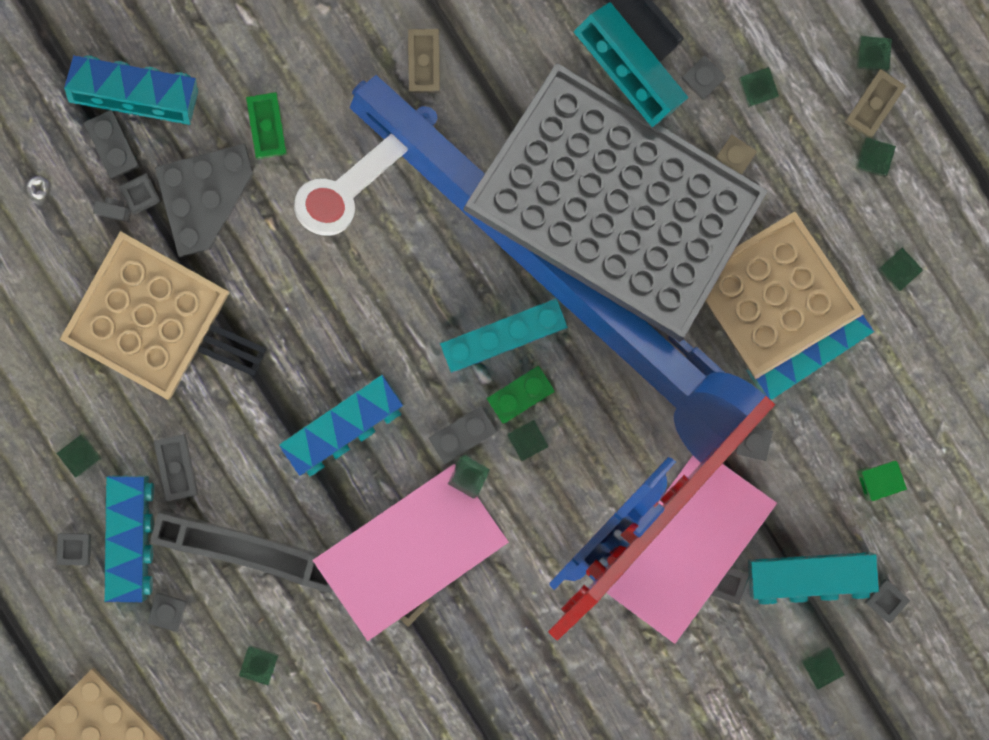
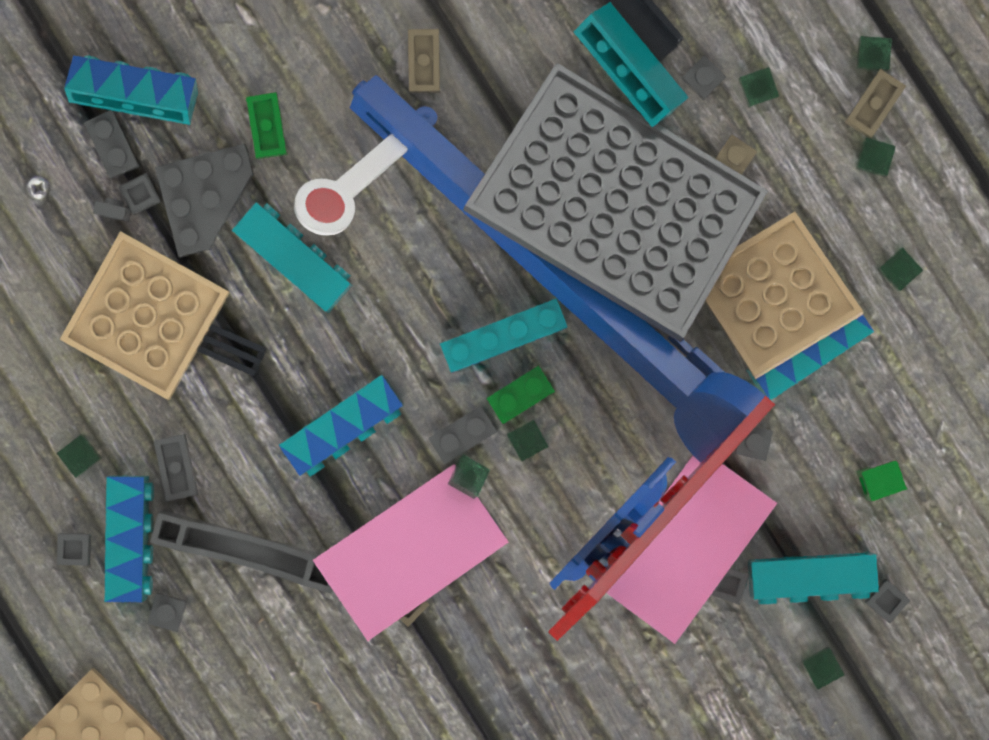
(258, 665): clear green plate -> none
(291, 257): none -> teal brick

